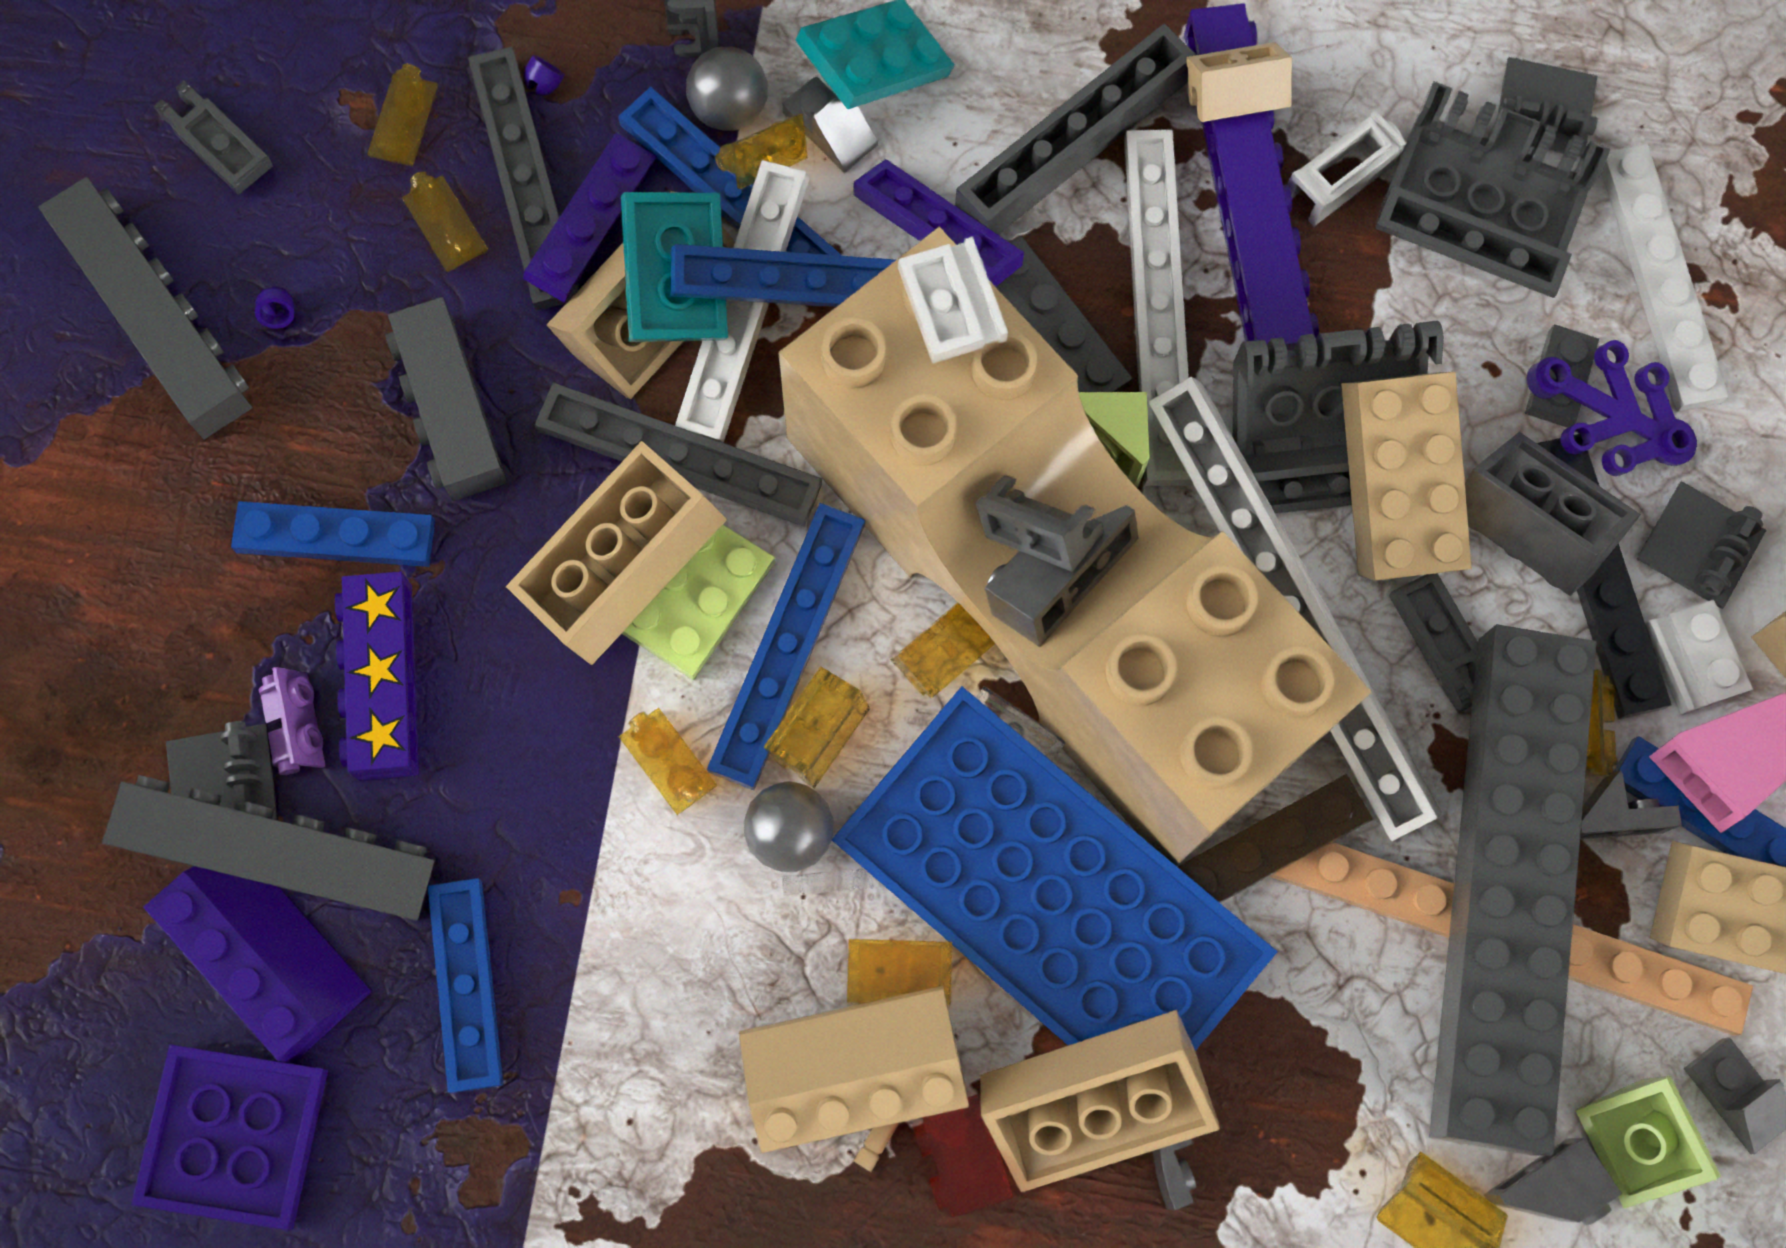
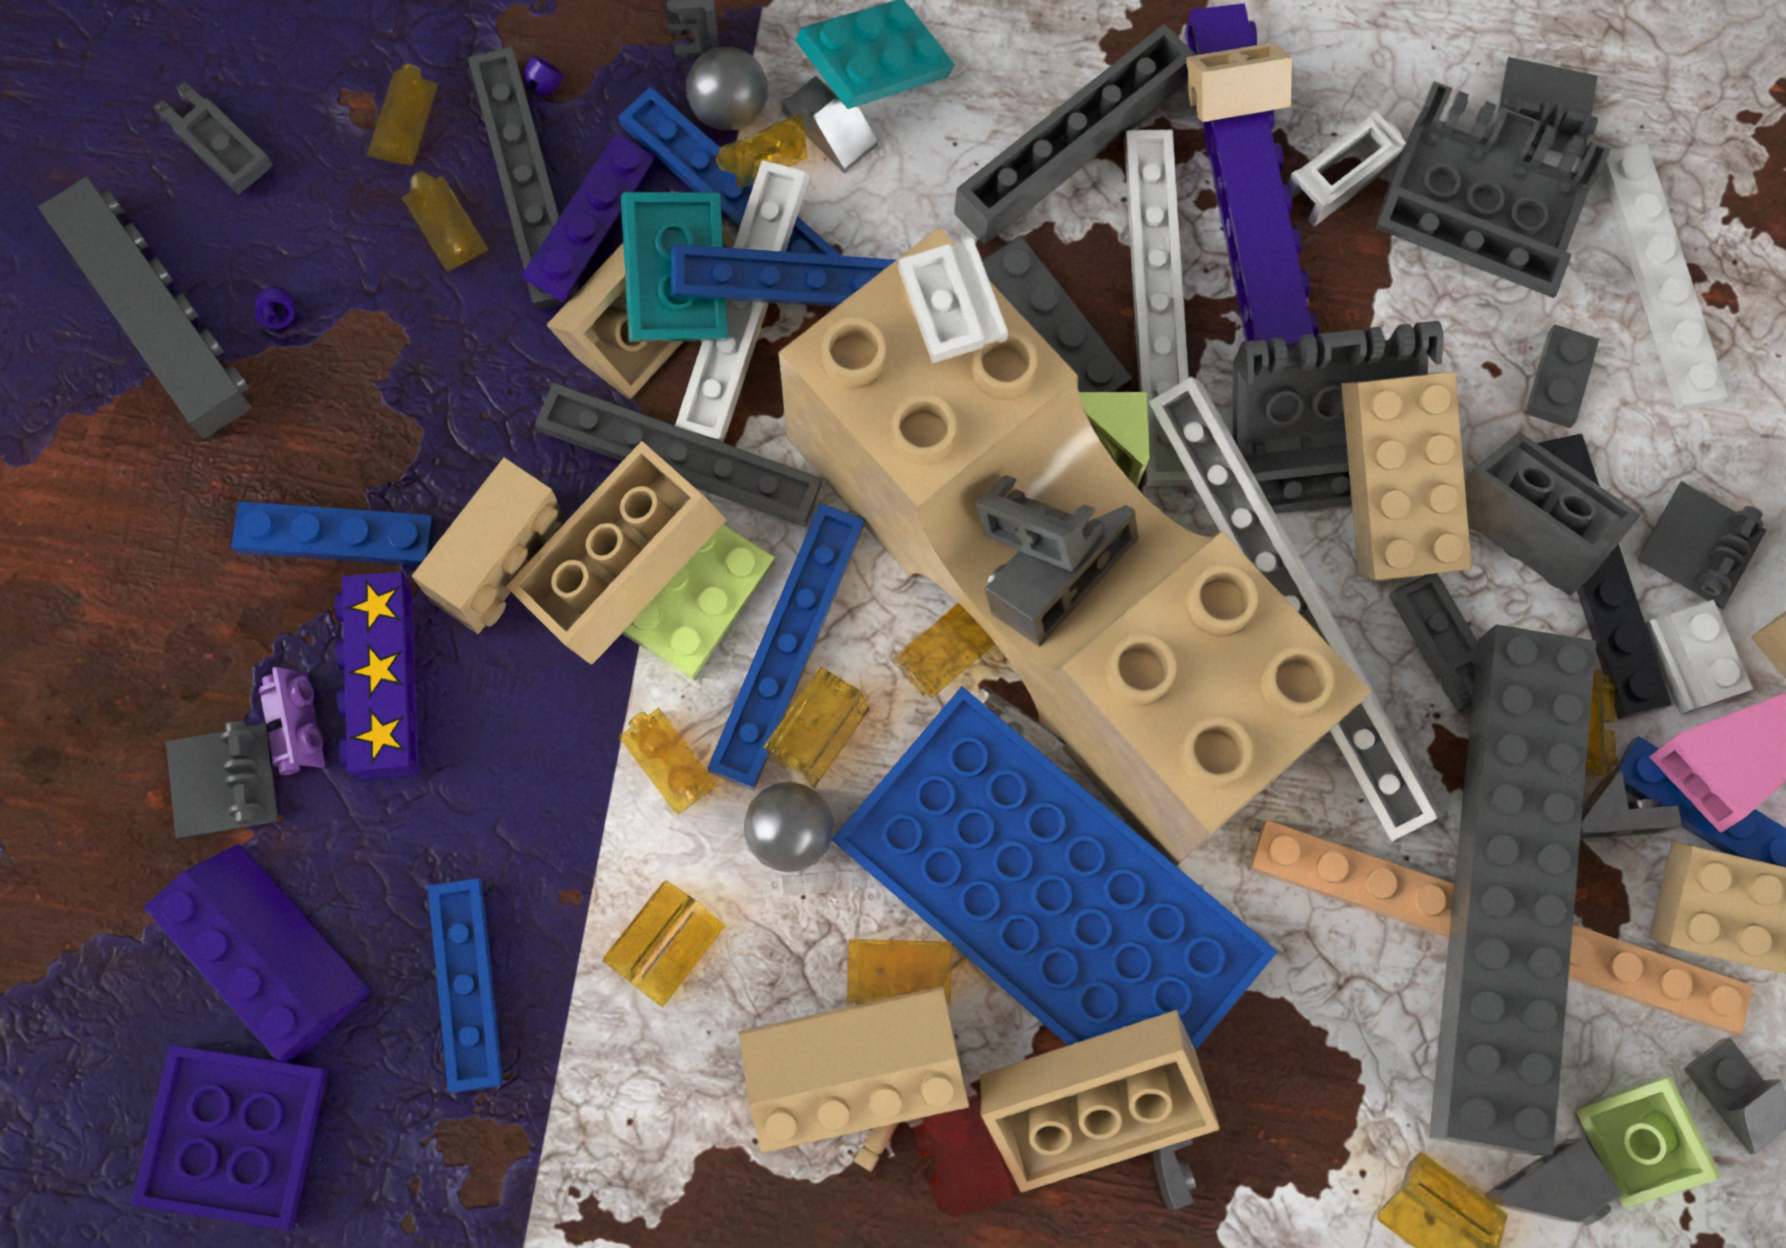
(269, 850): dark grey brick -> none
(446, 399): dark grey brick -> none
(489, 546): none -> tan brick
(663, 942): none -> clear yellow panel
(922, 211): dark purple plate -> none
(1279, 840): dark brown plate -> none
(1621, 410): dark purple plant -> none

